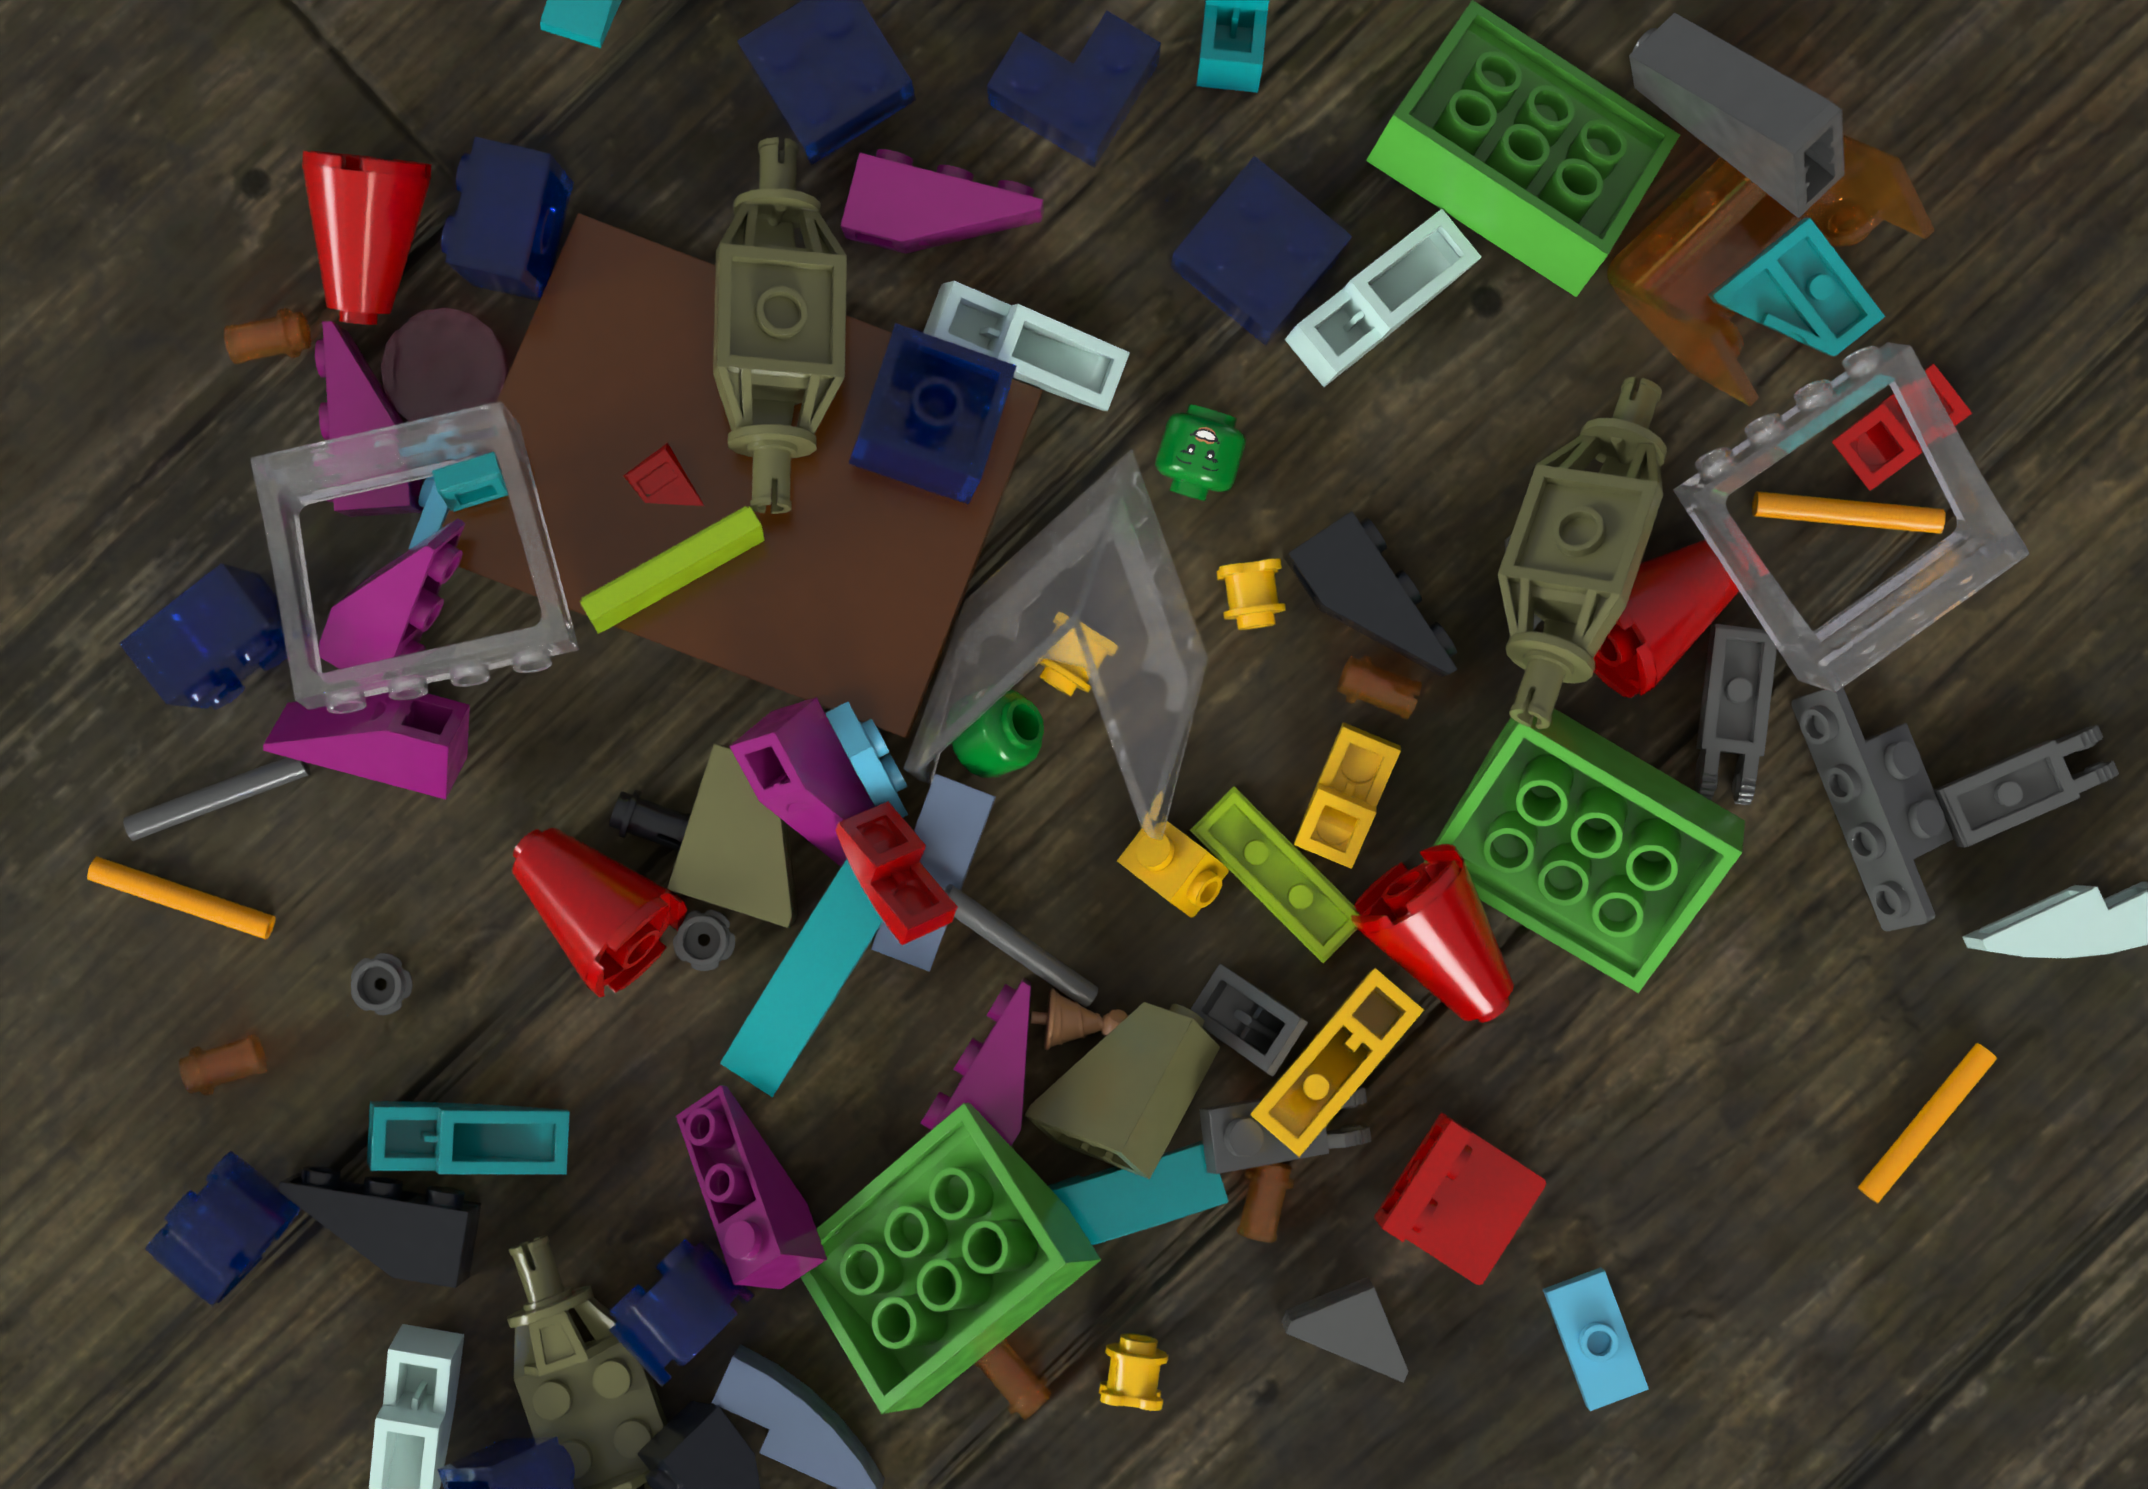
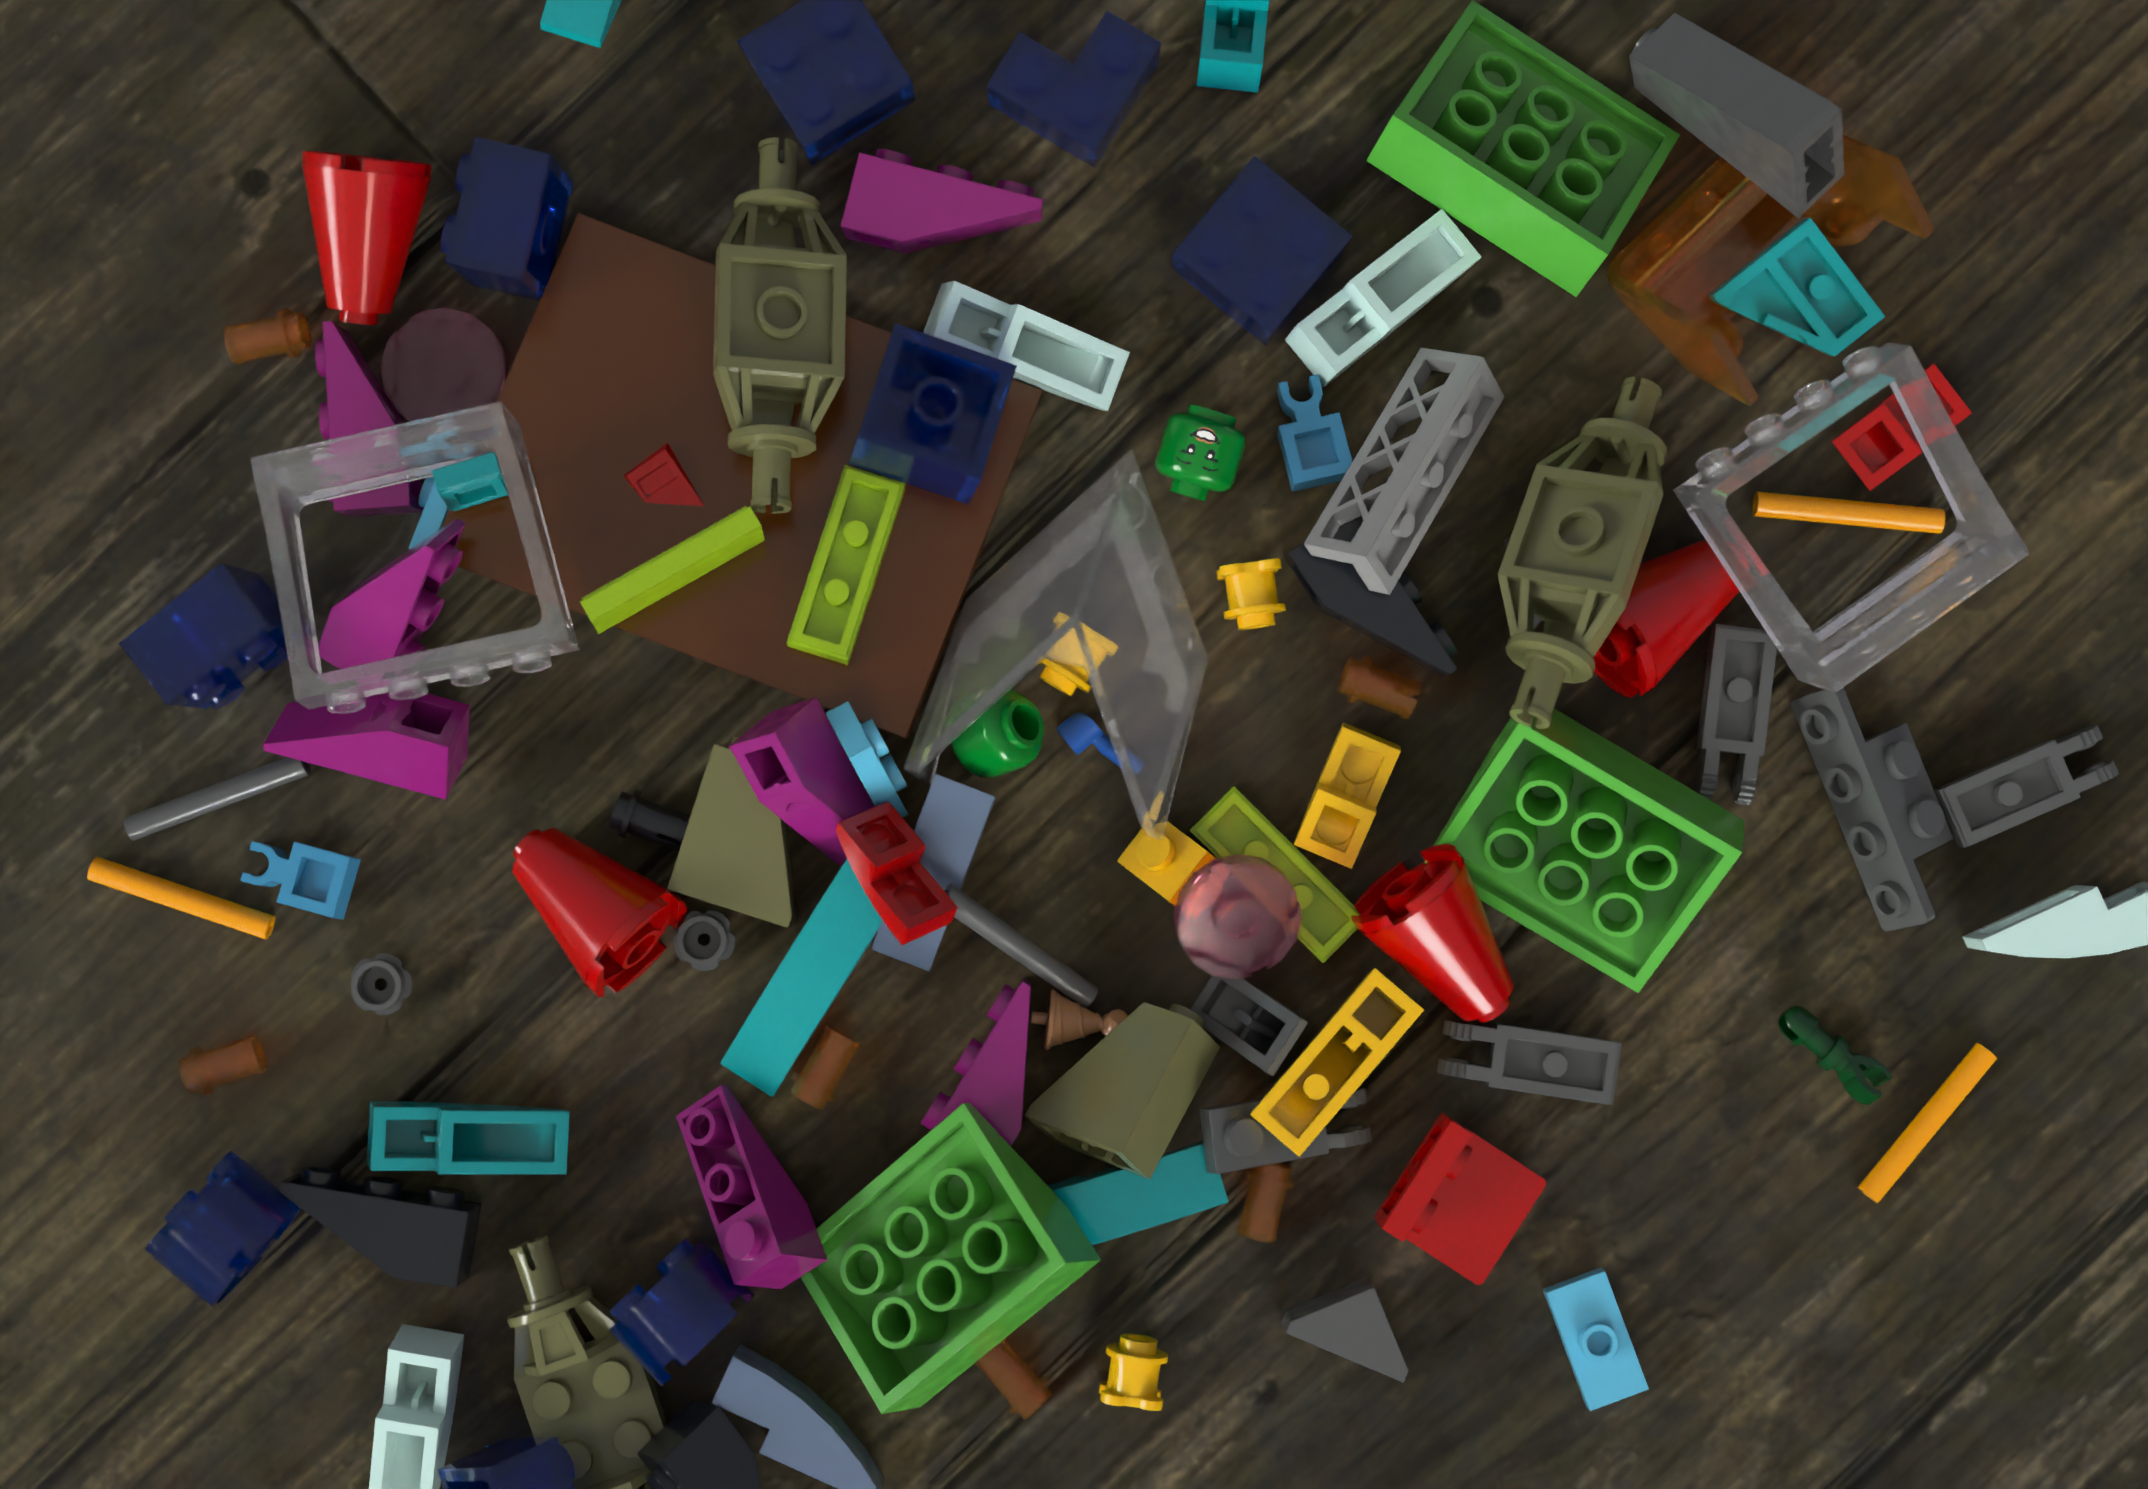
(309, 878): none -> dark azure plate
(824, 1068): none -> clear orange pin
(846, 565): none -> lime tile
(1082, 731): none -> blue hand
(1237, 916): none -> clear pink tile
(1313, 444): none -> dark azure plate
(1422, 466): none -> light grey fence
(1538, 1061): none -> dark grey hinge
(1832, 1053): none -> dark green piece

